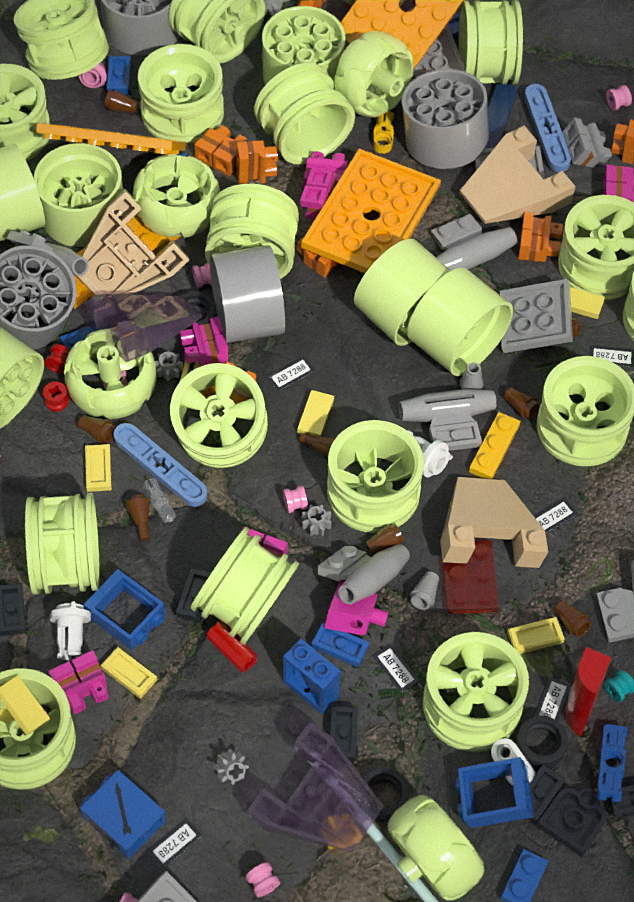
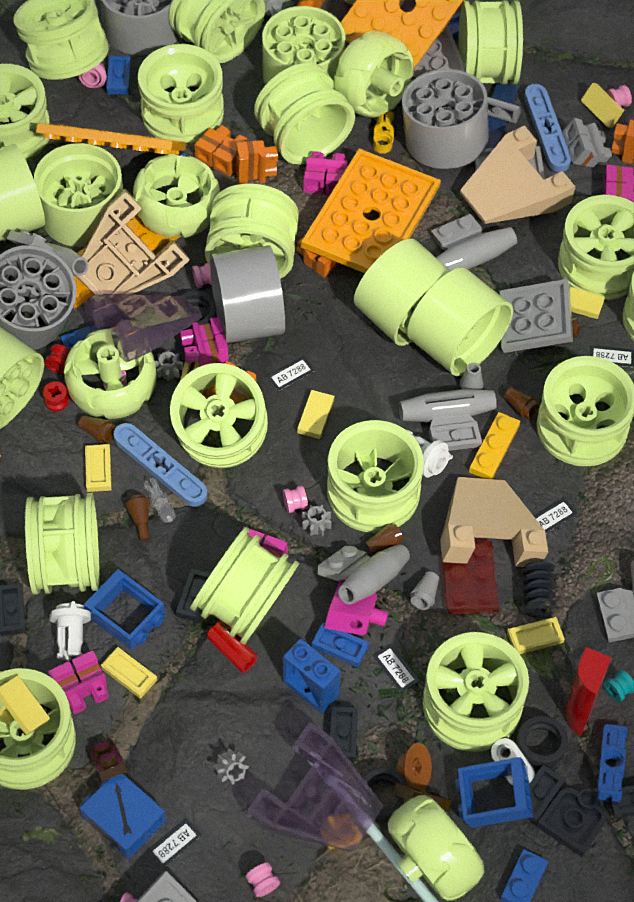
(107, 760): none -> dark brown plate
(119, 102): reddish brown cone -> none
(317, 191): dark pink hips -> none
(320, 444): reddish brown cone -> none
(408, 792): none -> dark brown plate
(416, 766): none -> dark orange piece
(503, 110): none -> light grey slope
(535, 238): orange hips -> none
(538, 589): none -> black piece
(553, 698): sticker -> none
(574, 620): reddish brown cone -> none
(602, 105): none -> light yellow tile

